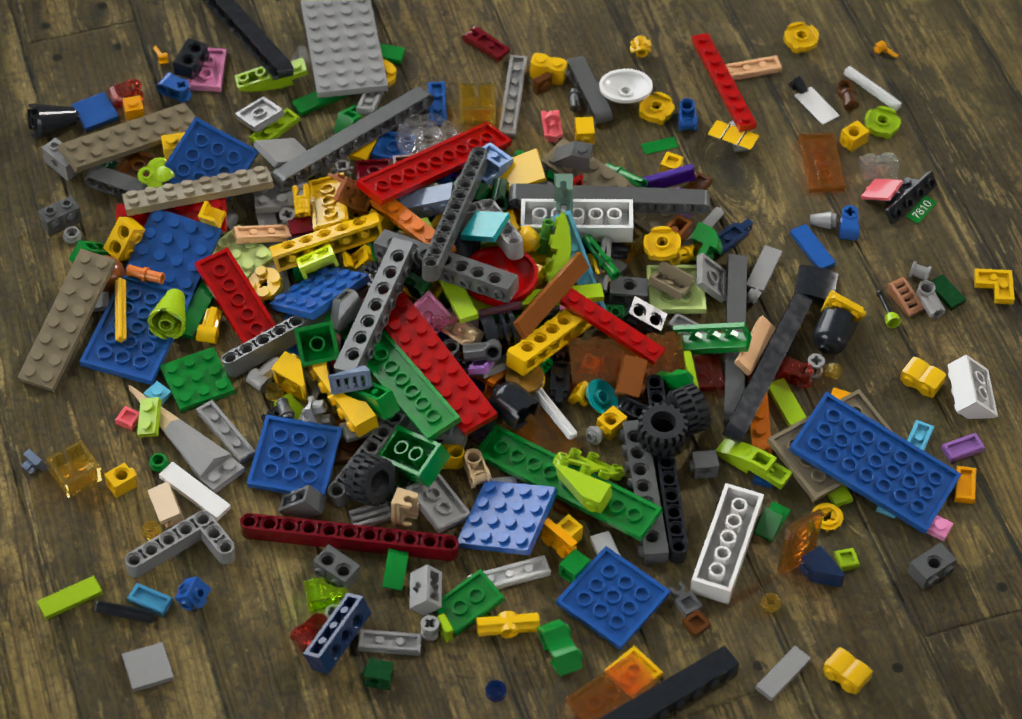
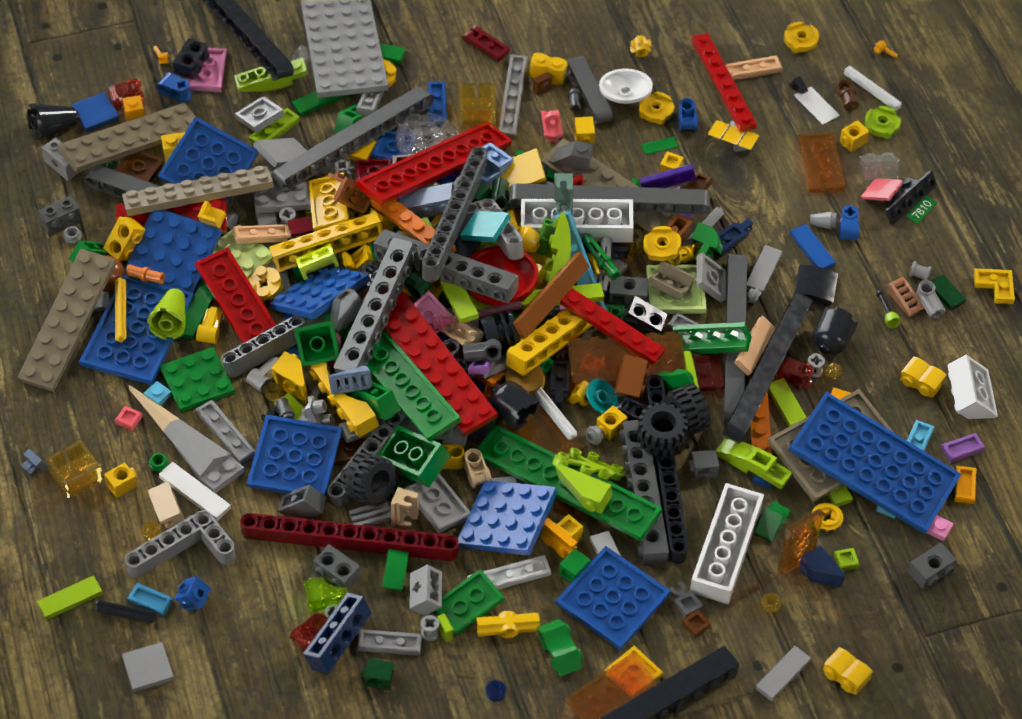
(149, 417): lime plate -> none
(158, 173): lime plate -> none
(302, 202): yellow hinge -> none
(633, 179): green pin -> none
(836, 300): yellow bracket -> none

